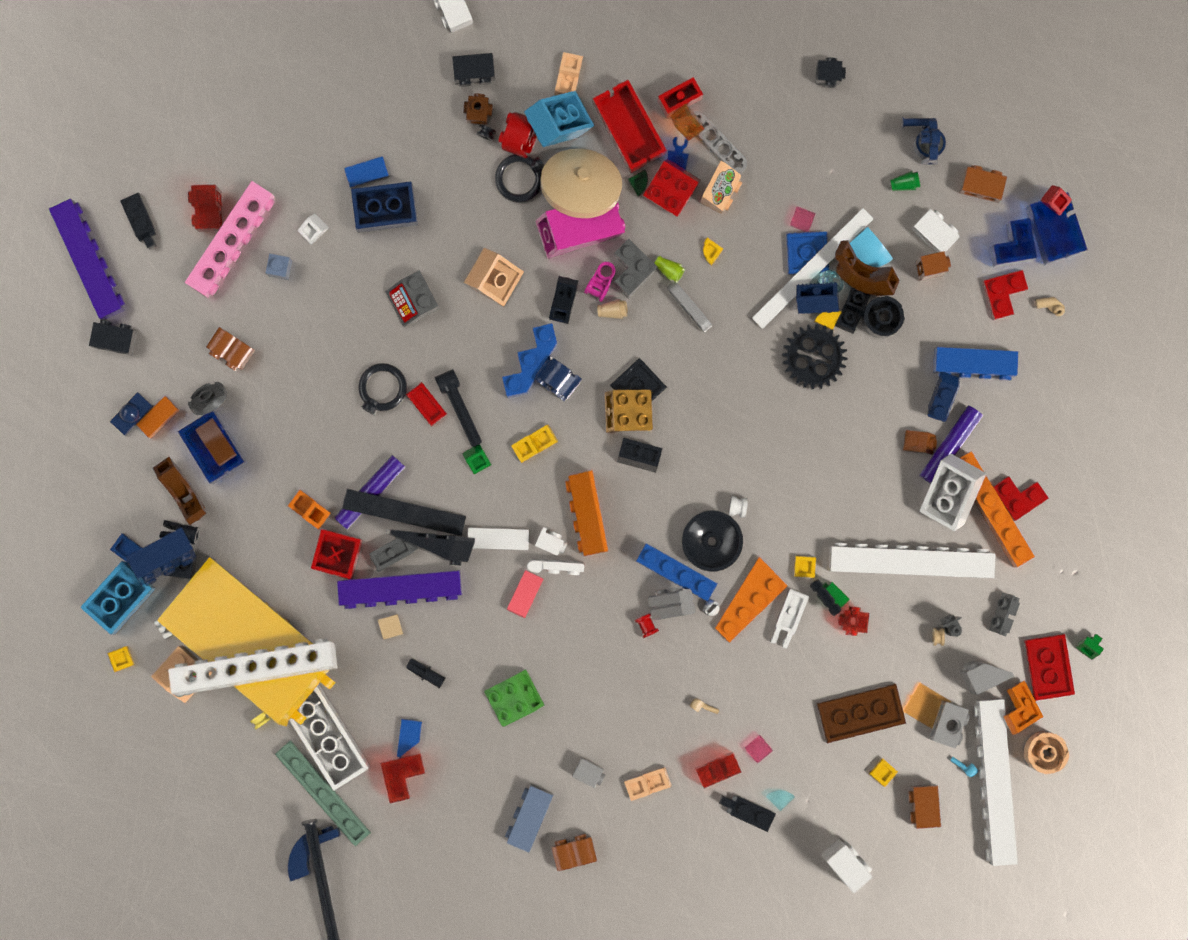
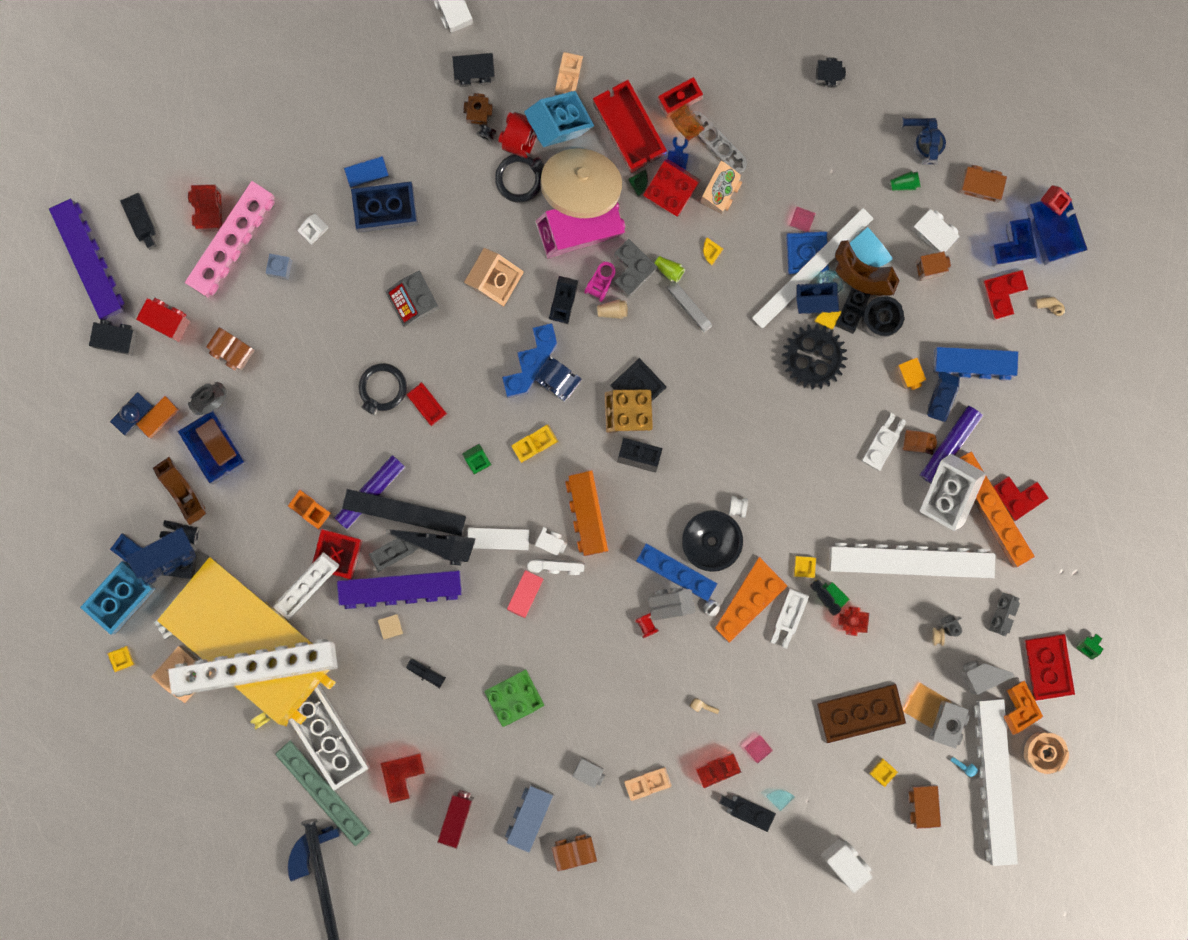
(160, 318): none -> red brick
(305, 586): none -> white tile
(409, 735): blue tile -> none
(449, 384): black axle -> none
(455, 819): none -> dark red brick
(883, 444): none -> white hinge
(911, 374): none -> light orange brick

